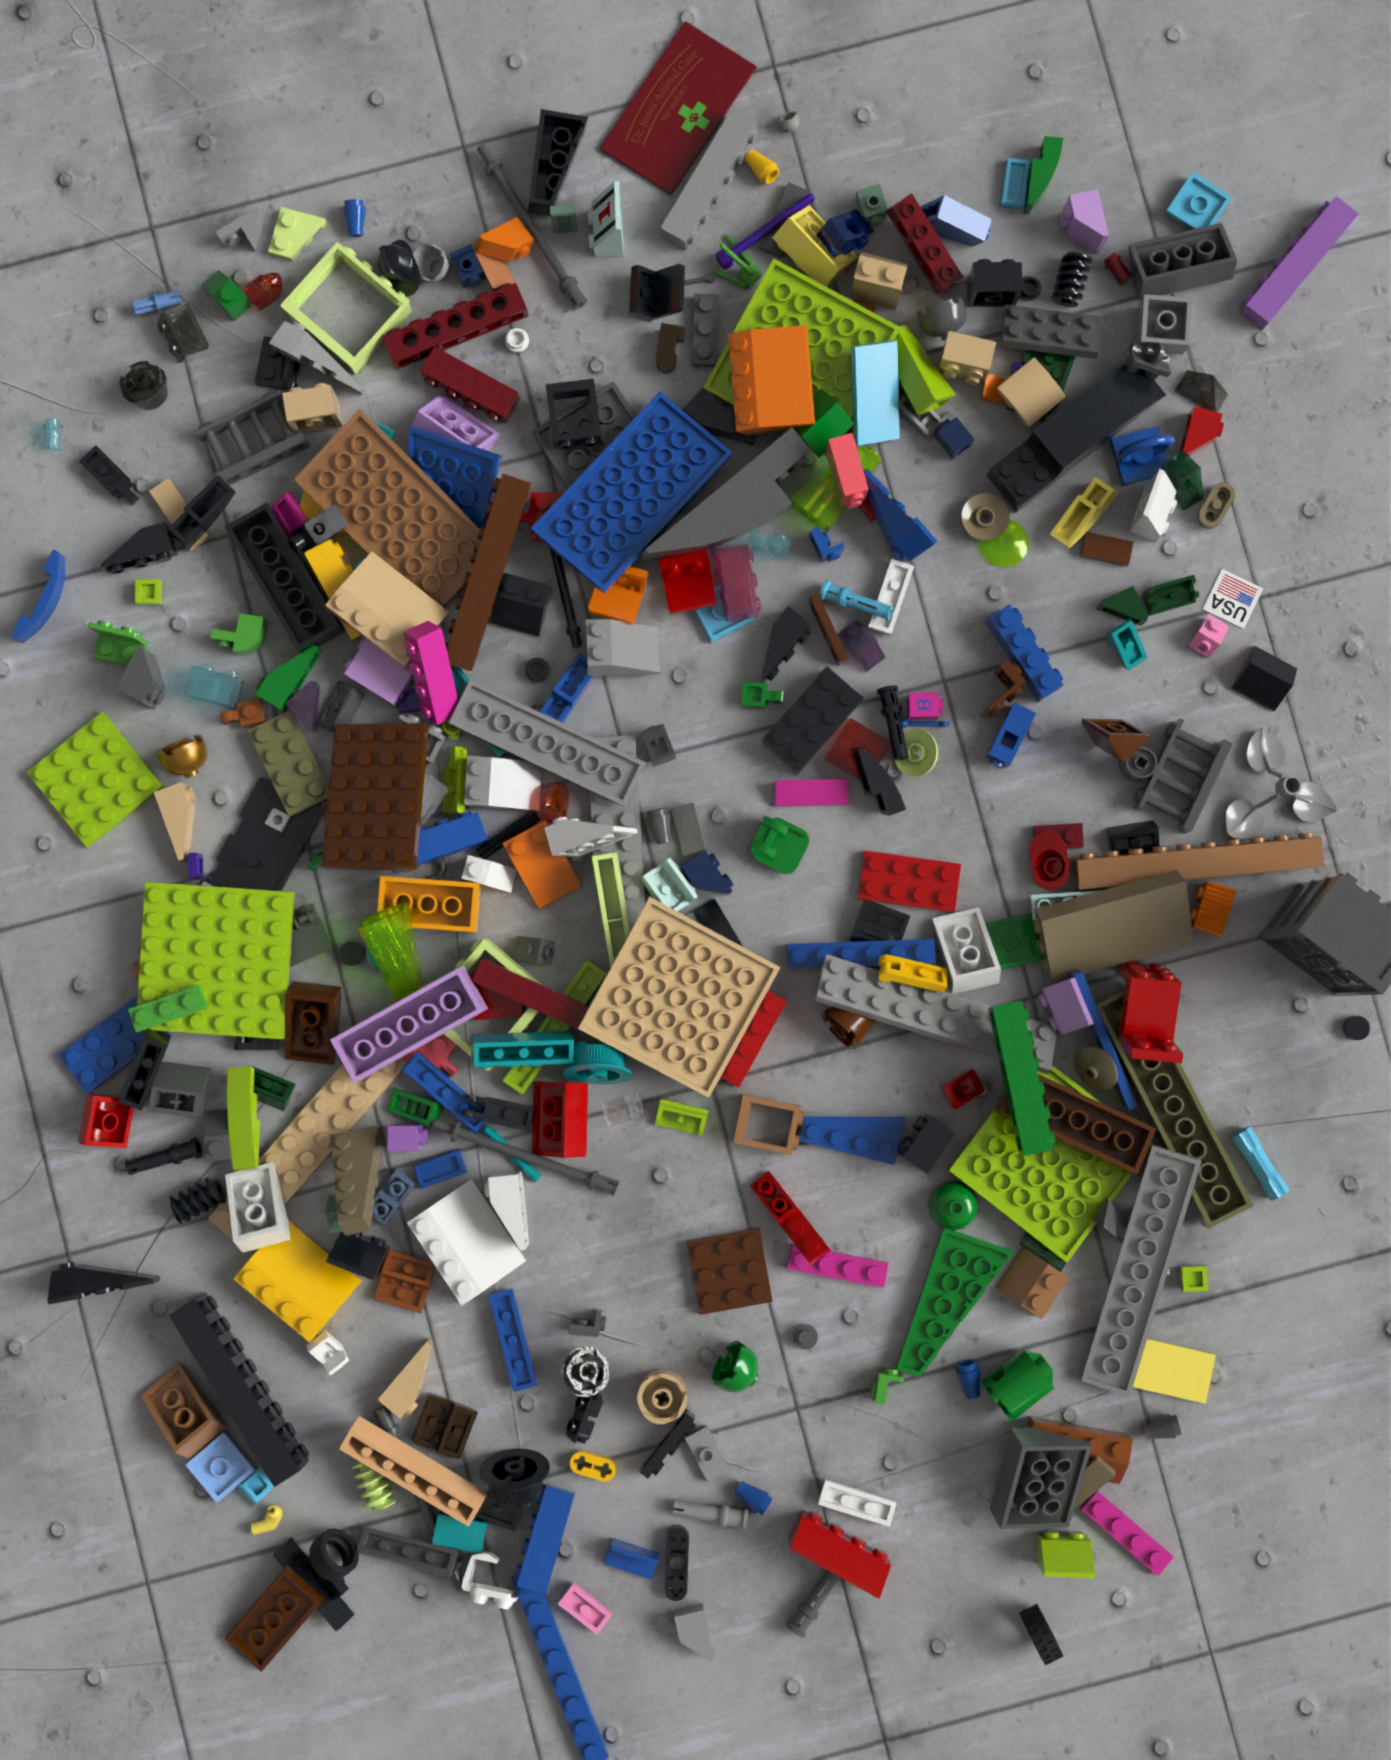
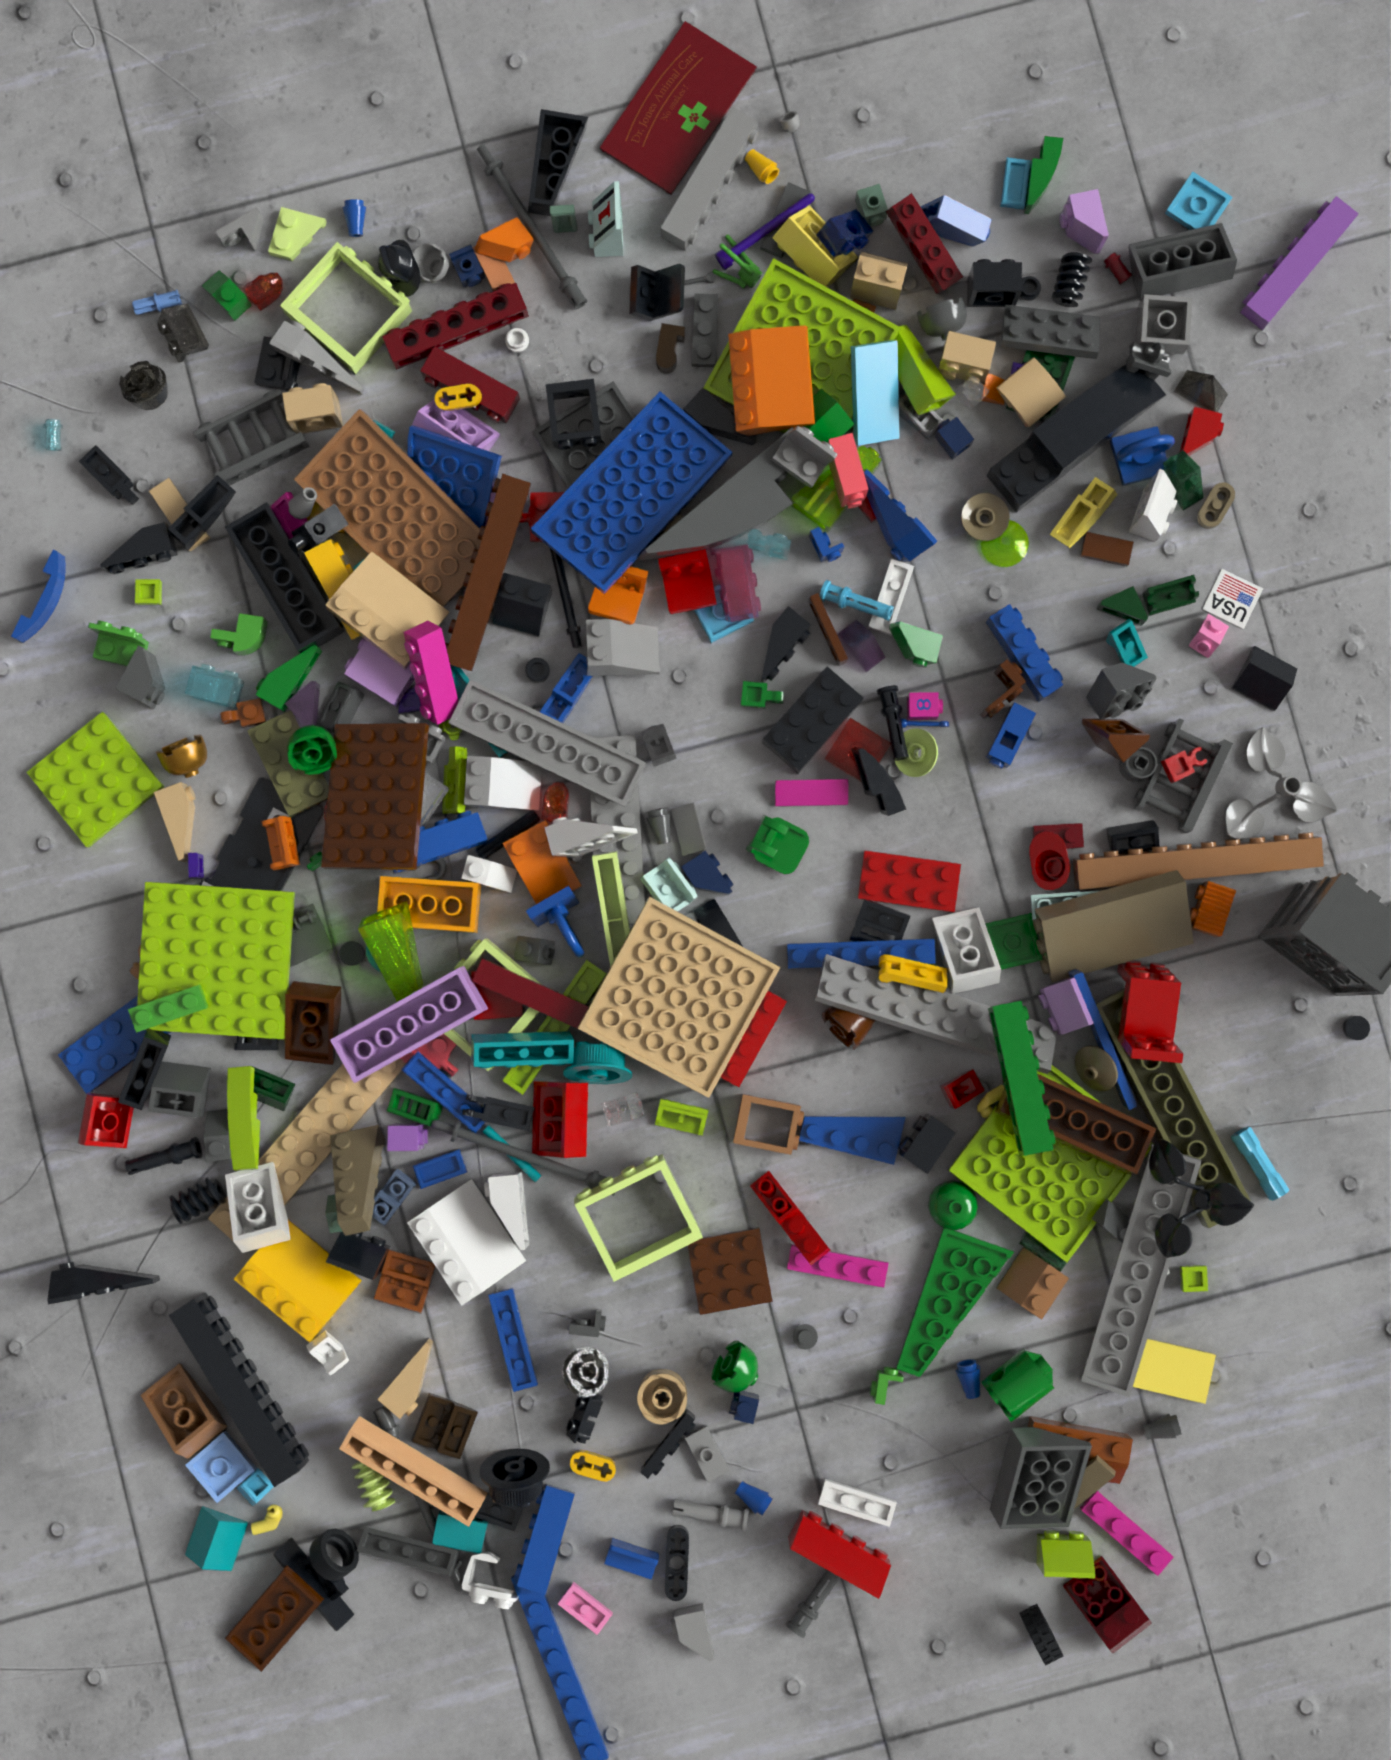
(216, 1540): none -> teal slope
(281, 842): none -> orange hinge
(302, 504): none -> light grey cone
(311, 749): none -> green cylinder
(458, 403): none -> yellow beam
(555, 911): none -> blue tile
(655, 1251): none -> yellowish green window
(744, 1406): none -> dark blue brick
(803, 455): none -> light grey bracket
(916, 643): none -> slope
(971, 392): none -> clear bracket
(989, 1098): none -> light yellow arm
(1108, 1606): none -> dark red slope
(1119, 690): none -> dark grey slope
(1181, 764): none -> red plate
(1224, 1200): none -> black plant

